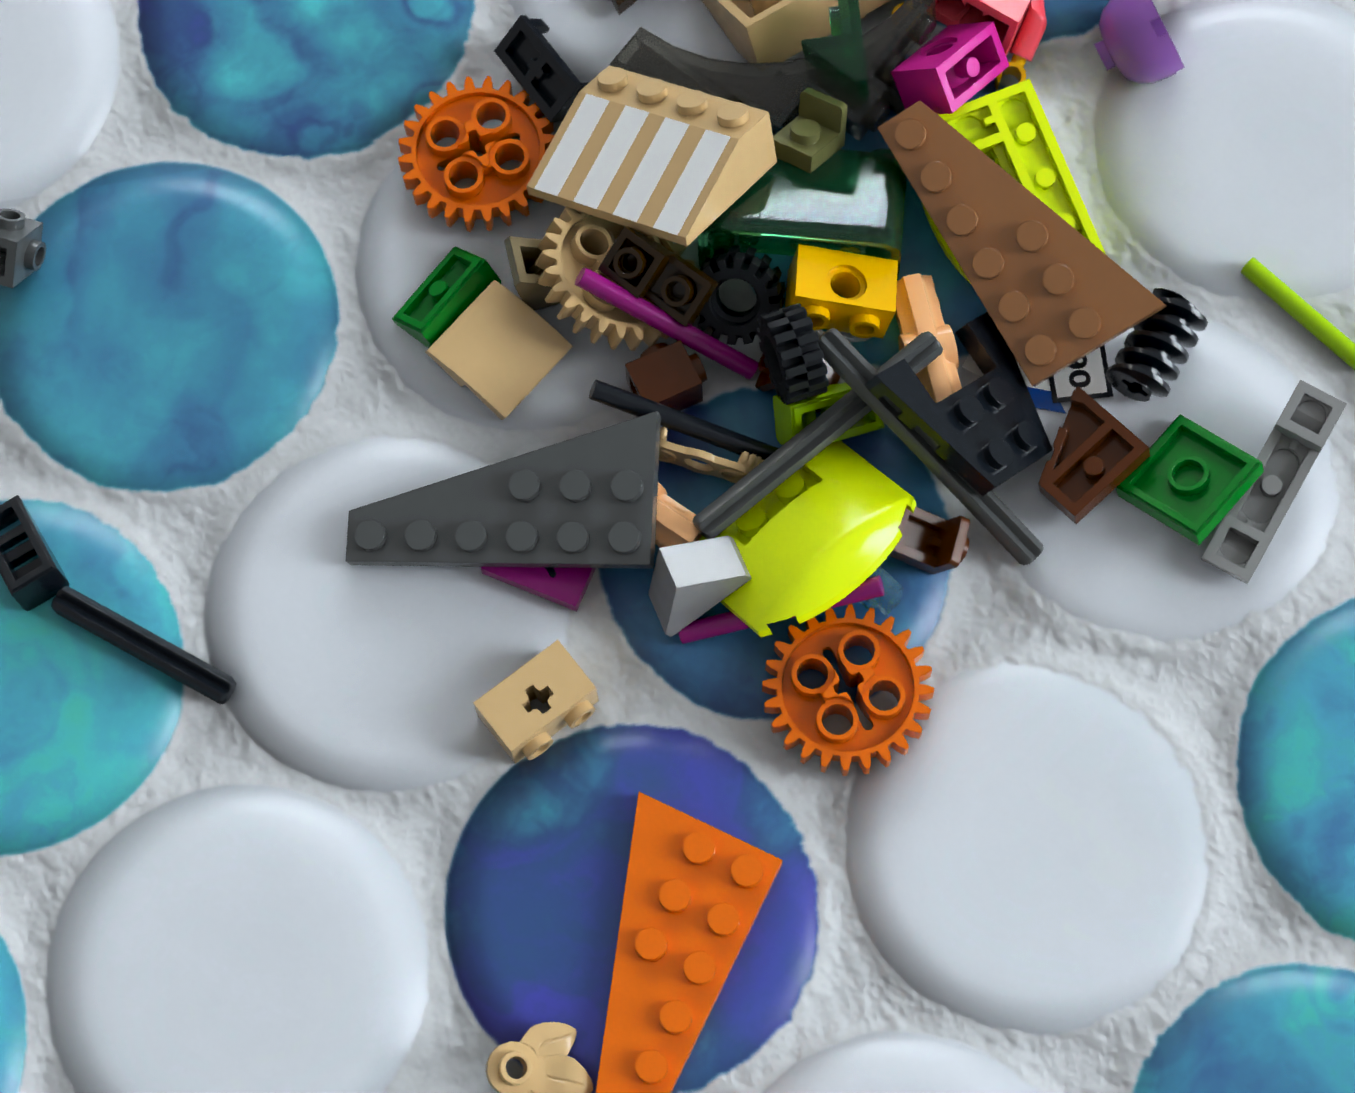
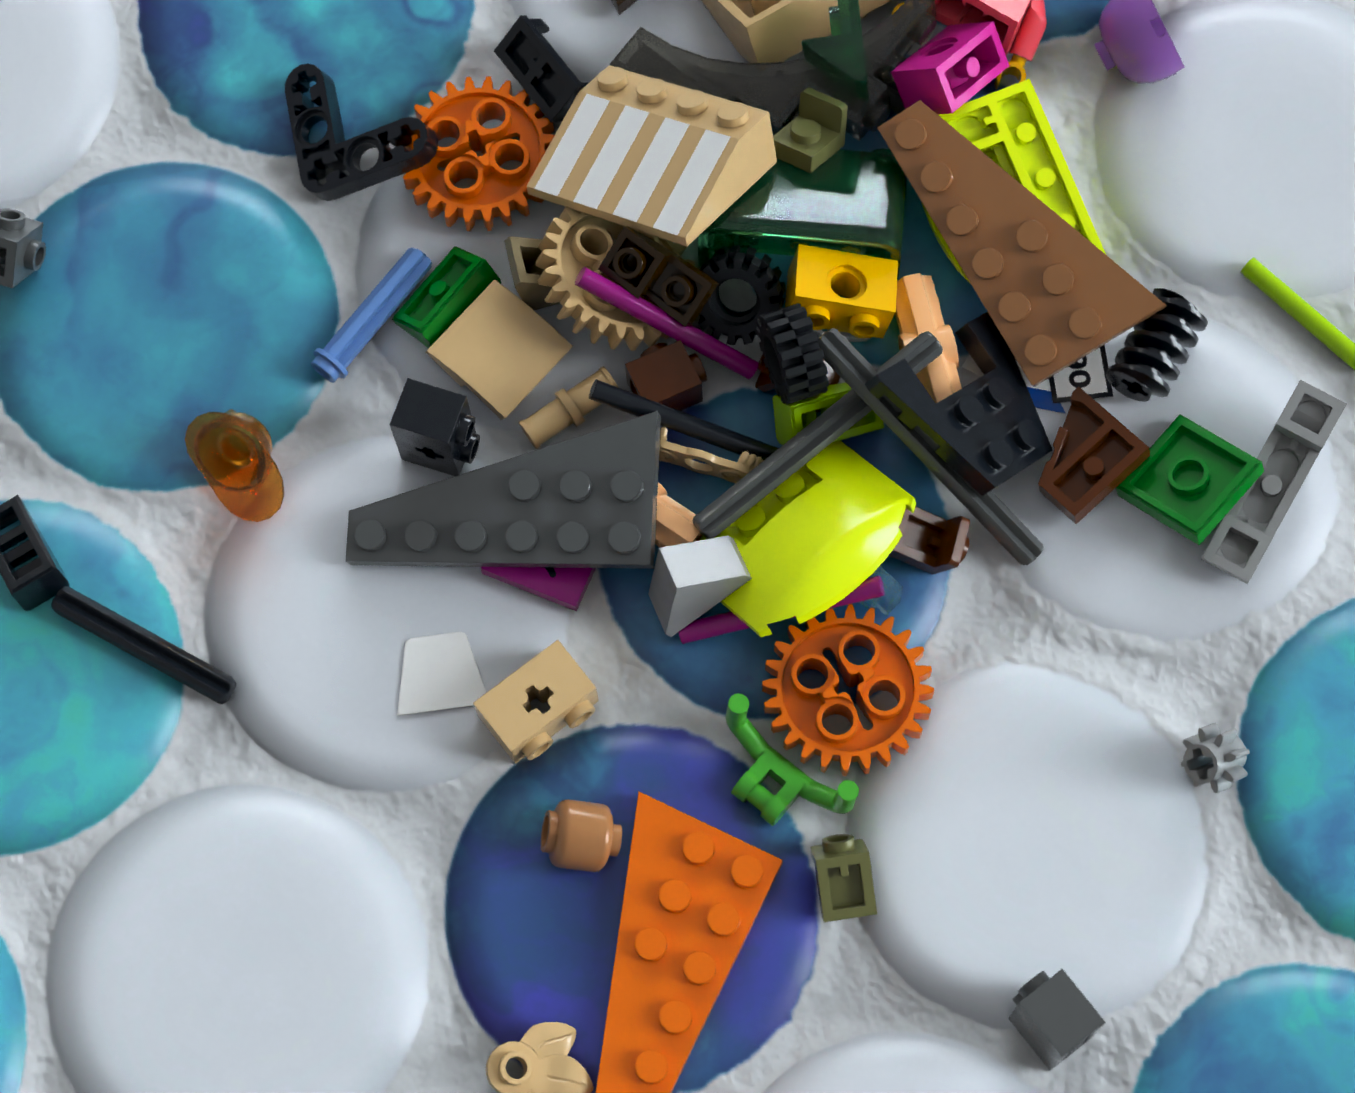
(237, 462): none -> clear orange piece
(342, 154): none -> black beam
(371, 315): none -> medium blue axle
(434, 428): none -> black brick
(438, 674): none -> white sticker
(564, 410): none -> tan pin
(580, 835): none -> medium nougat head
(773, 764): none -> bright green piece
(844, 878): none -> olive bracket
(1054, 1017): none -> dark grey brick
(1215, 758): none -> light grey gear

